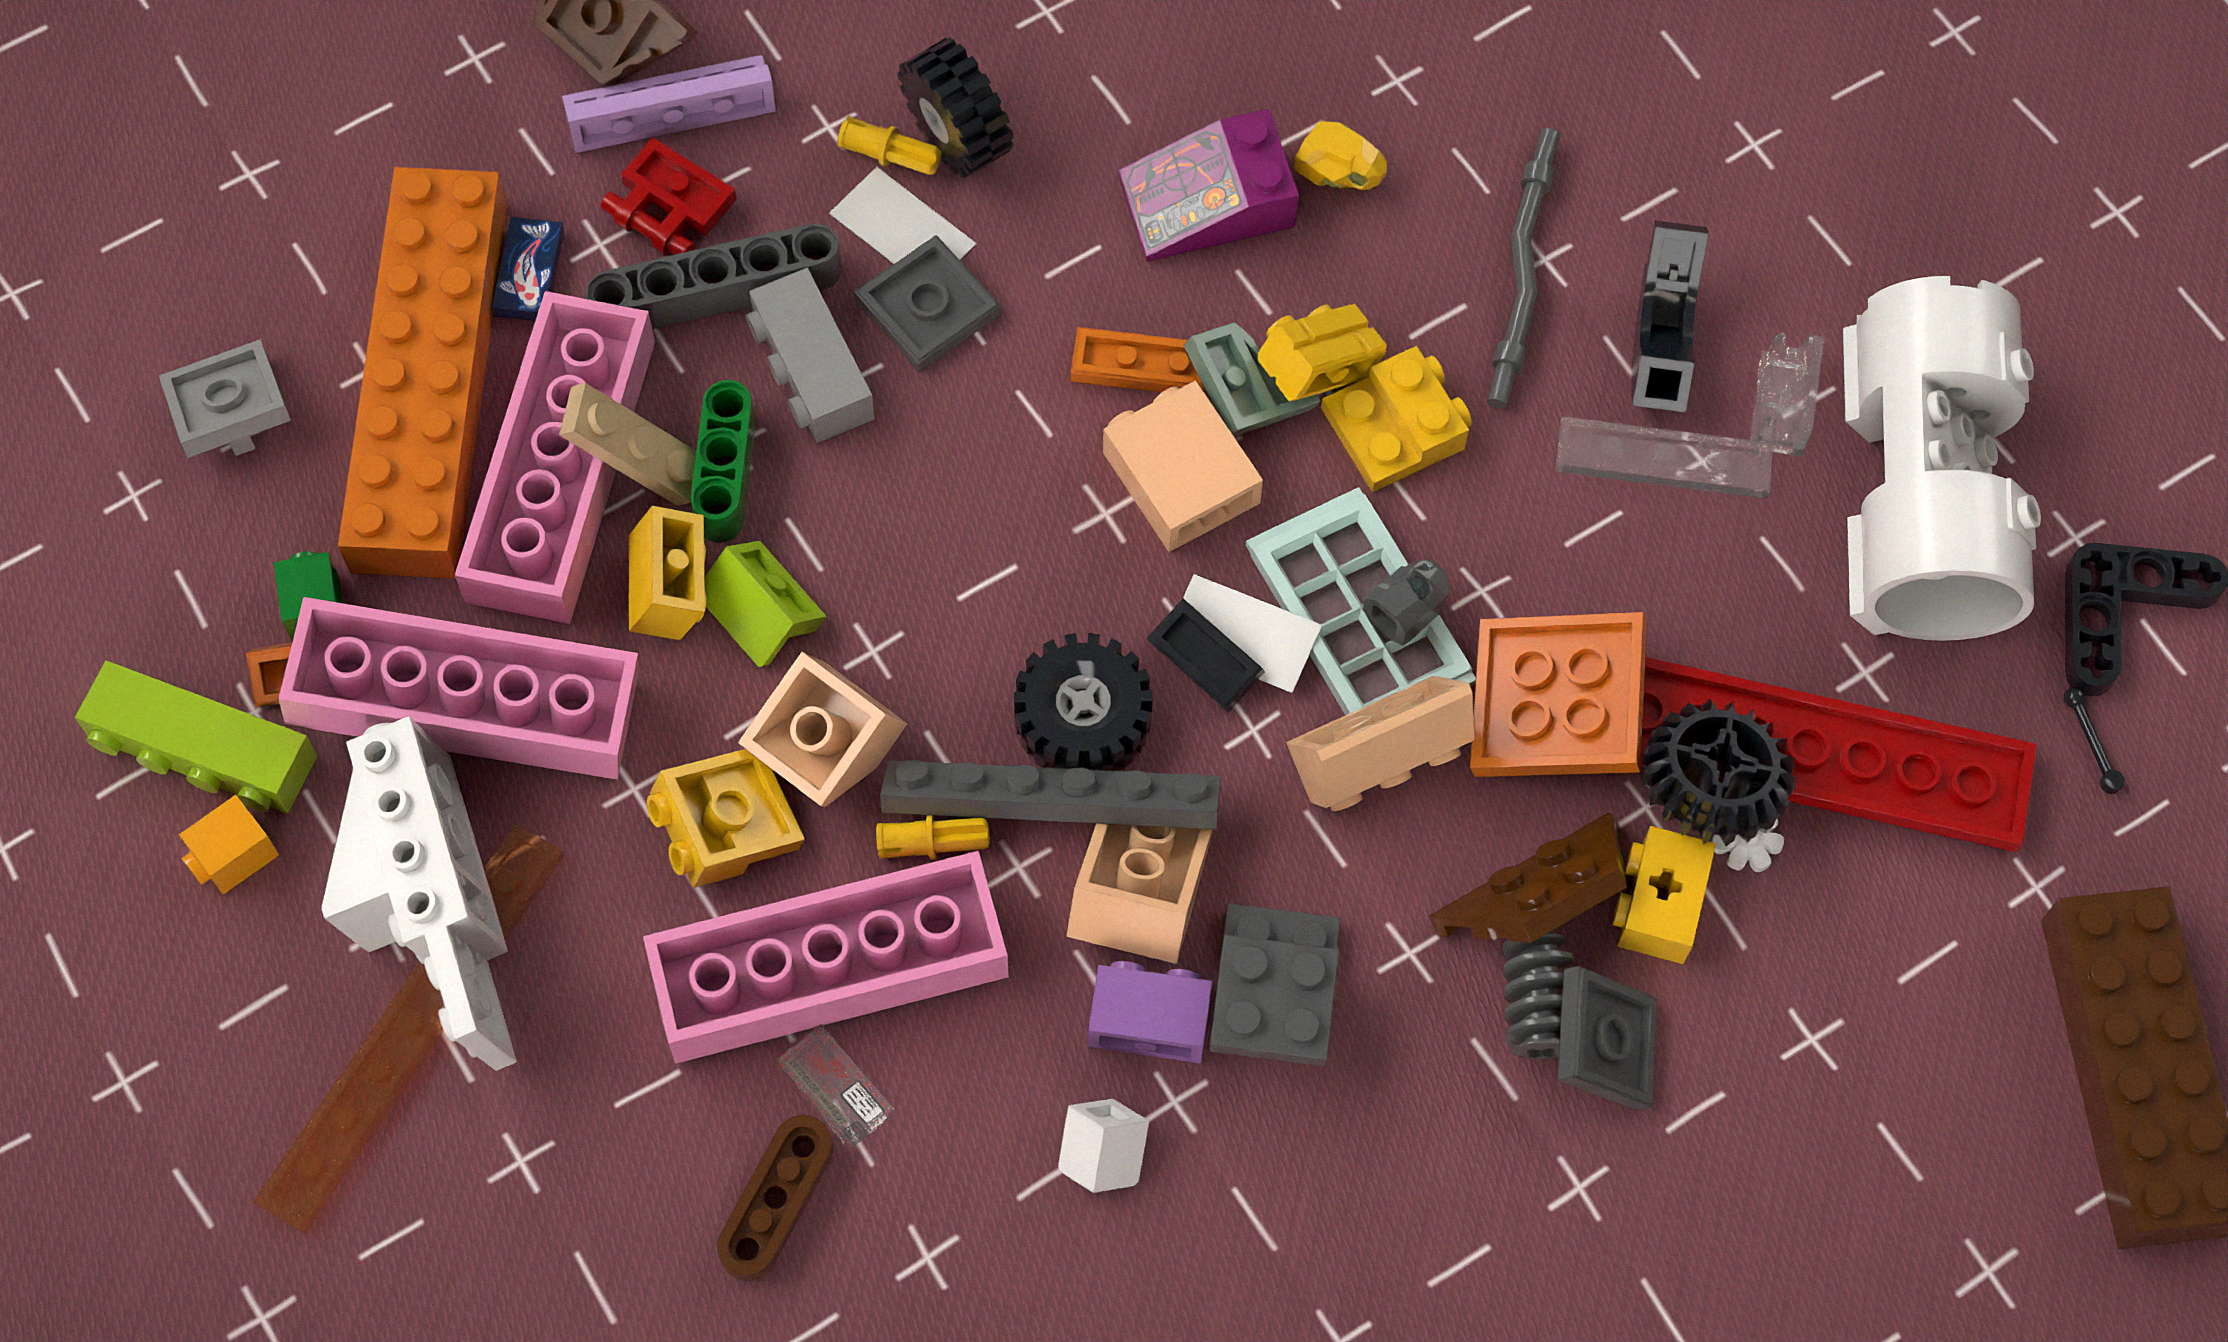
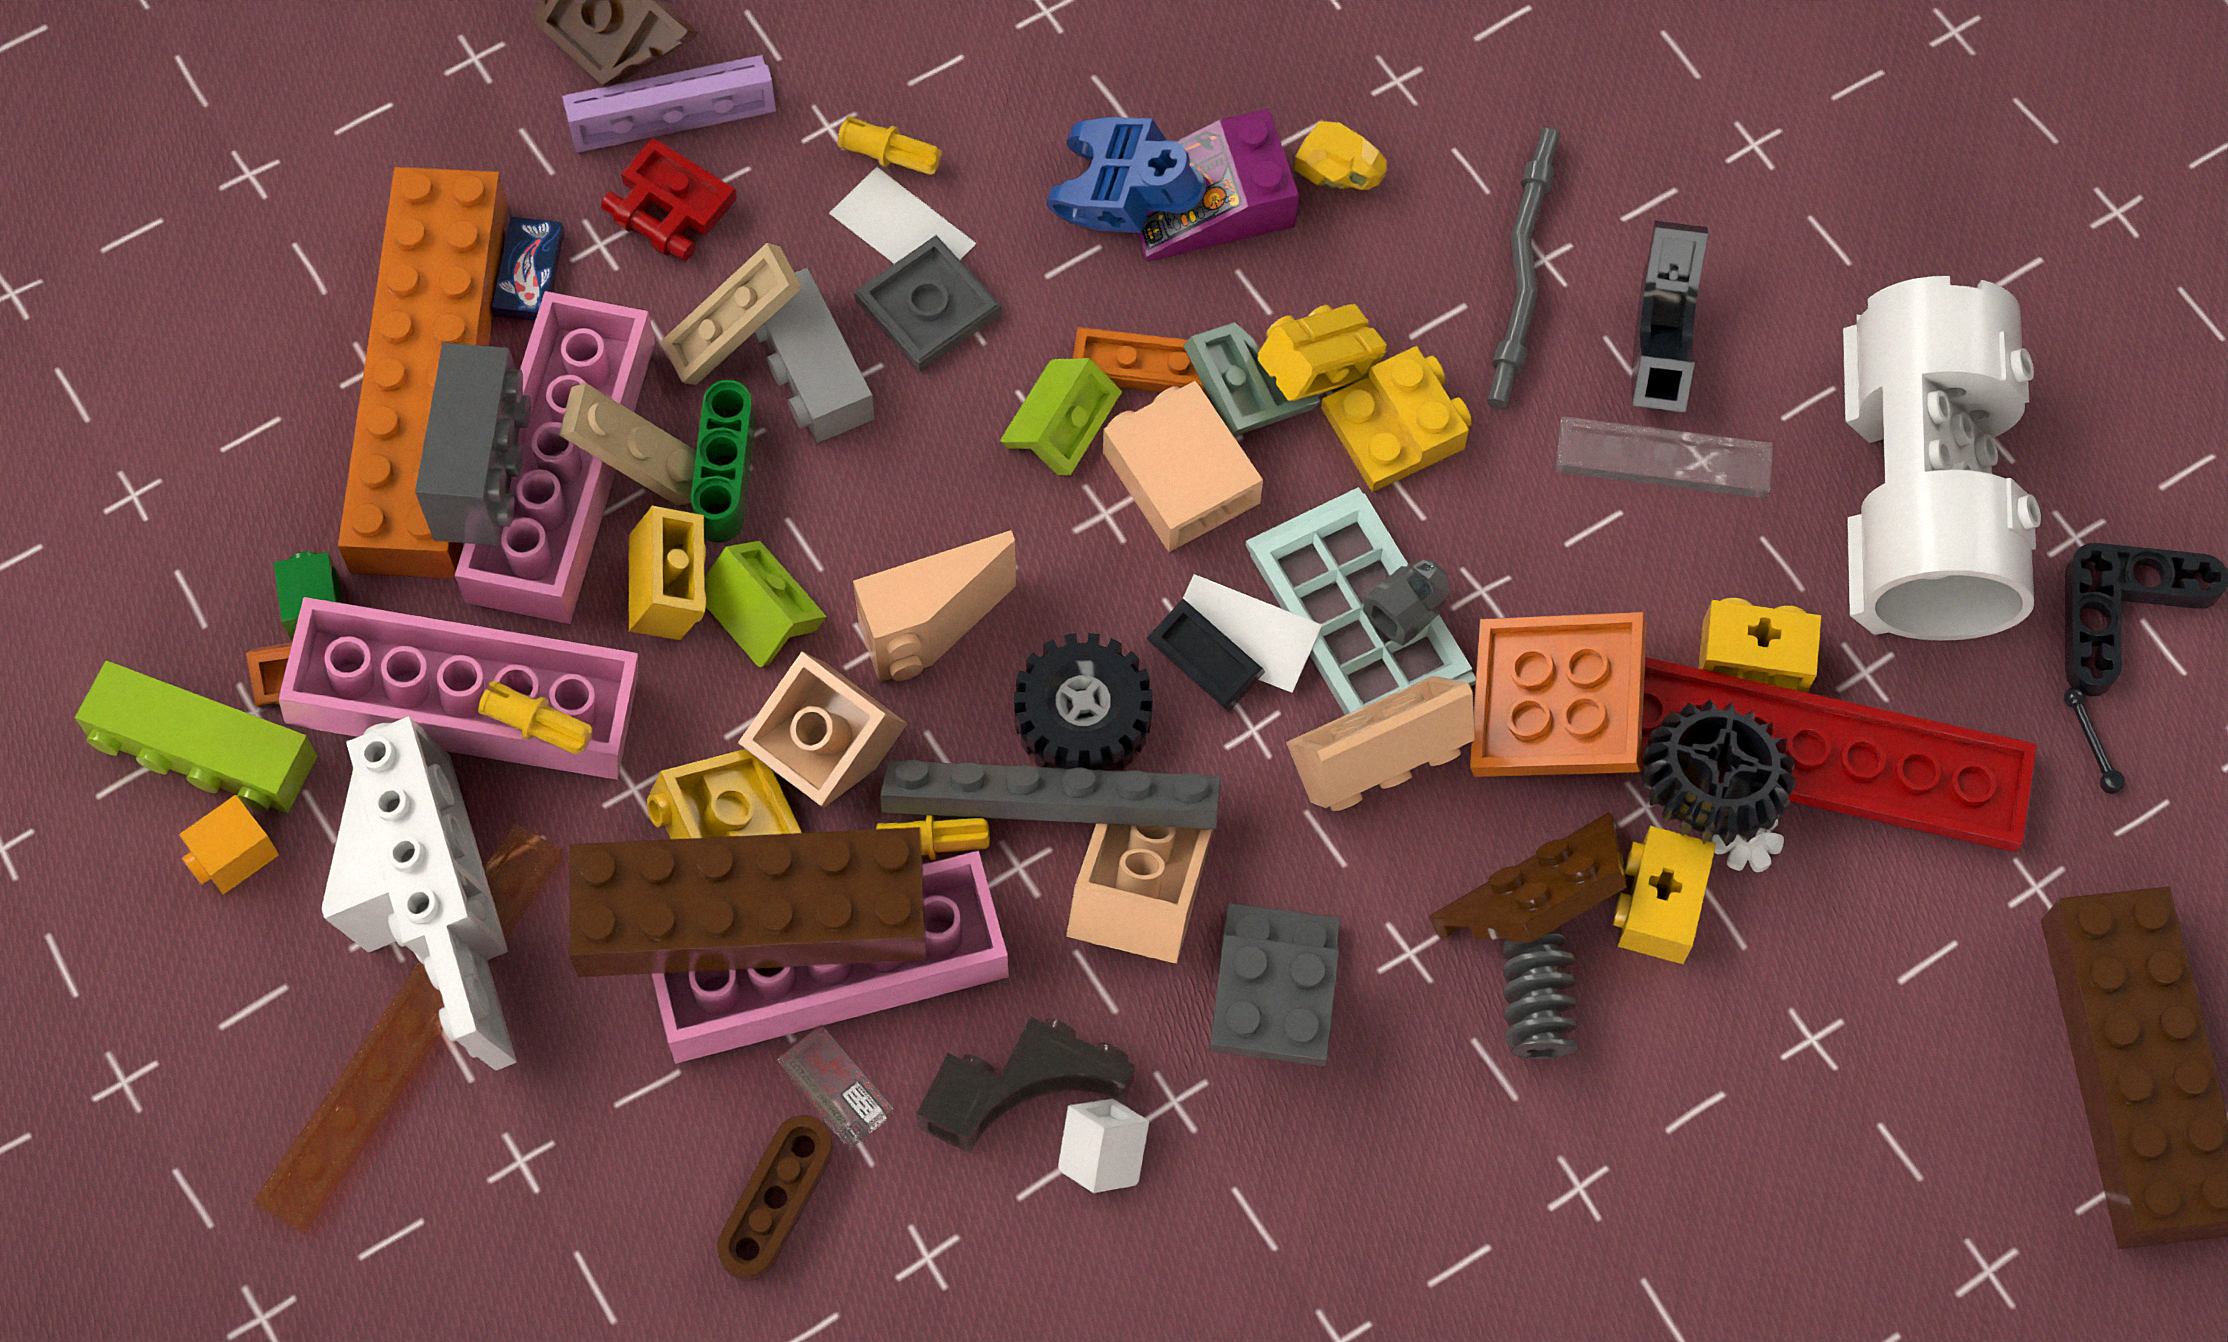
(224, 400): light grey hinge -> none
(472, 444): none -> dark grey brick
(535, 718): none -> yellow axle
(731, 314): none -> tan plate
(733, 261): dark grey beam -> none
(746, 902): none -> reddish brown brick
(929, 604): none -> light nougat slope
(955, 107): black wheel -> none
(1046, 1060): none -> clear smoke arch
(1063, 413): none -> lime panel
(1128, 176): none -> blue piece
(1149, 1012): medium lavender brick -> none
(1607, 1038): dark grey tile -> none
(1787, 394): clear hinge -> none
(1787, 643): none -> yellow brick

